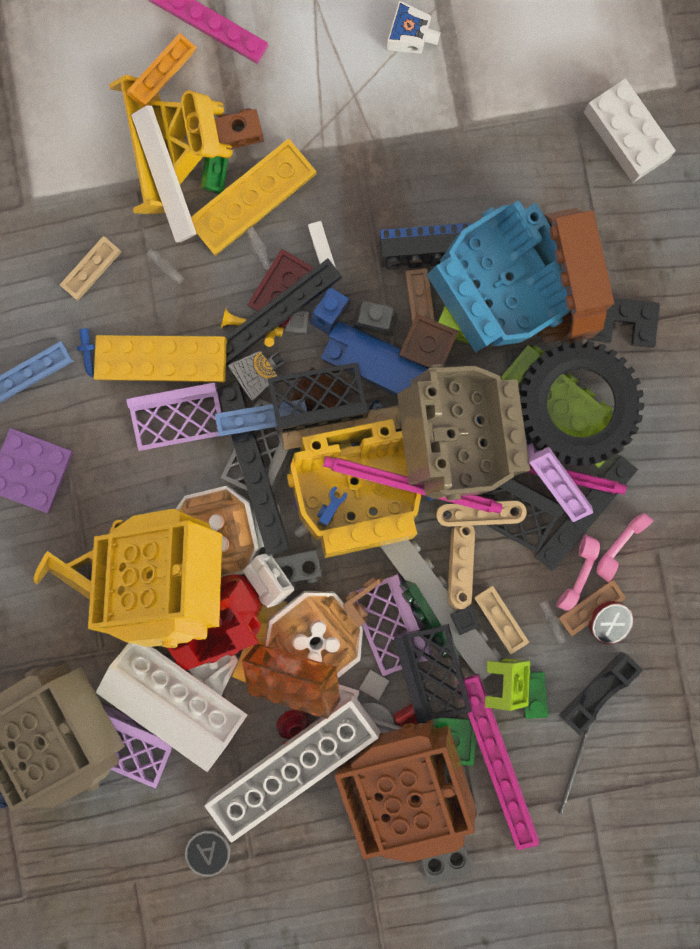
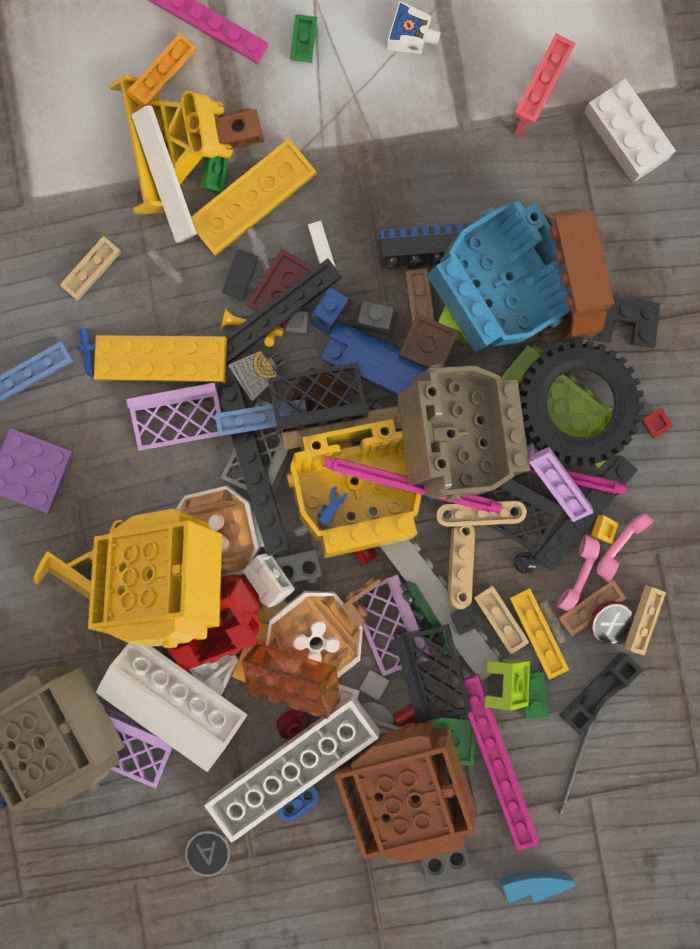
(240, 274): none -> black slope
(301, 805): none -> blue plate
(303, 38): none -> green plate
(365, 556): none -> red slope
(525, 562): none -> black plate
(536, 884): none -> dark azure slope
(539, 633): none -> yellow plate
(543, 81): none -> coral fence
(604, 529): none -> yellow plate
(644, 620): none -> tan plate
(657, 423): none -> red plate

